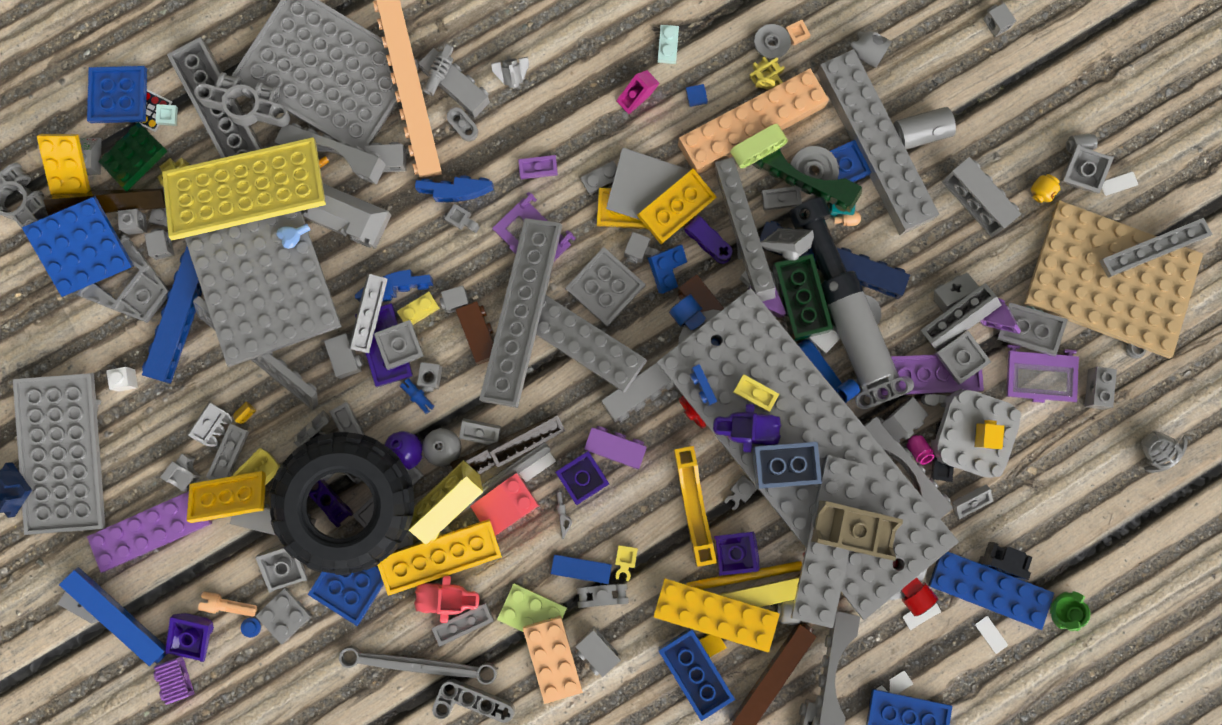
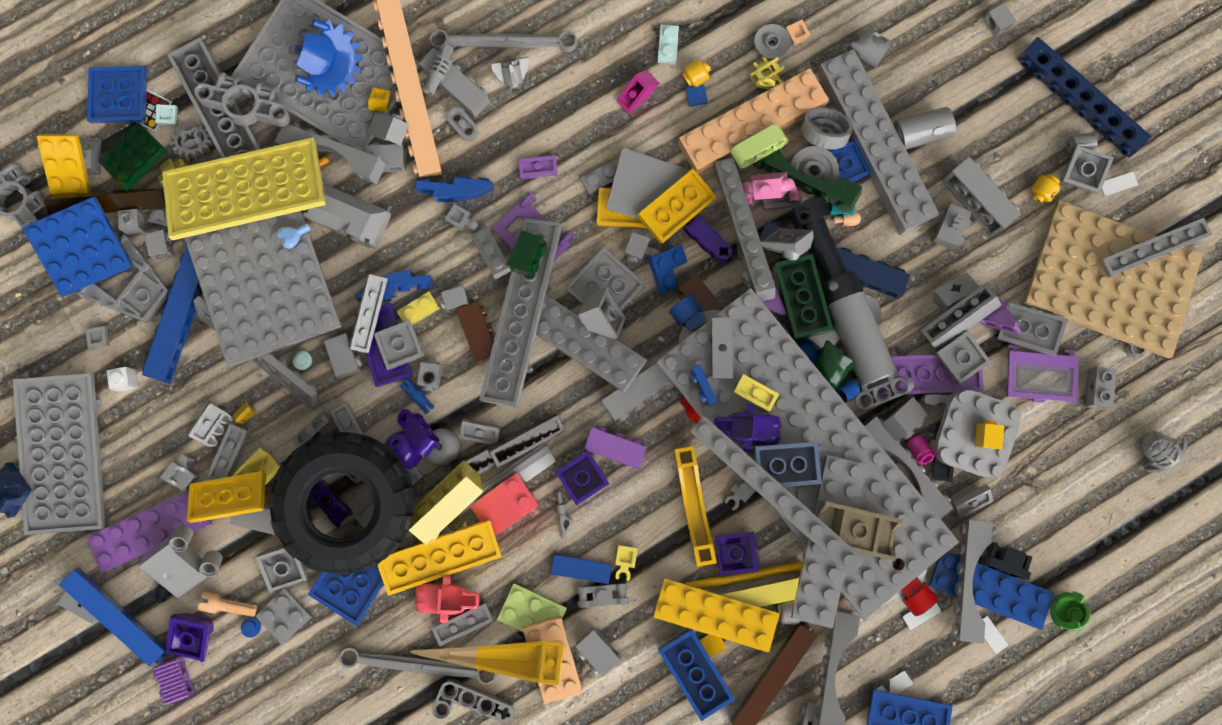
(97, 337): none -> light grey plate
(177, 566): none -> light grey piece
(191, 141): none -> light grey gear
(302, 360): none -> light aqua plate
(327, 58): none -> blue piece
(379, 100): none -> yellow slope
(388, 127): none -> light grey brick
(418, 432): none -> dark purple piece
(490, 252): none -> light grey plate
(504, 40): none -> light grey piece
(527, 254): none -> dark green brick
(527, 661): none -> yellow plate
(602, 314): none -> light grey slope
(696, 73): none -> yellow head
(722, 336): none -> light grey tile
(770, 186): none -> bright pink torso
(778, 496): none -> light grey plate
(826, 128): none -> light grey piece
(833, 364): none -> dark green piece
(952, 226): none -> light grey brick
(968, 622): none -> light grey arch
(1093, 97): none -> dark blue brick

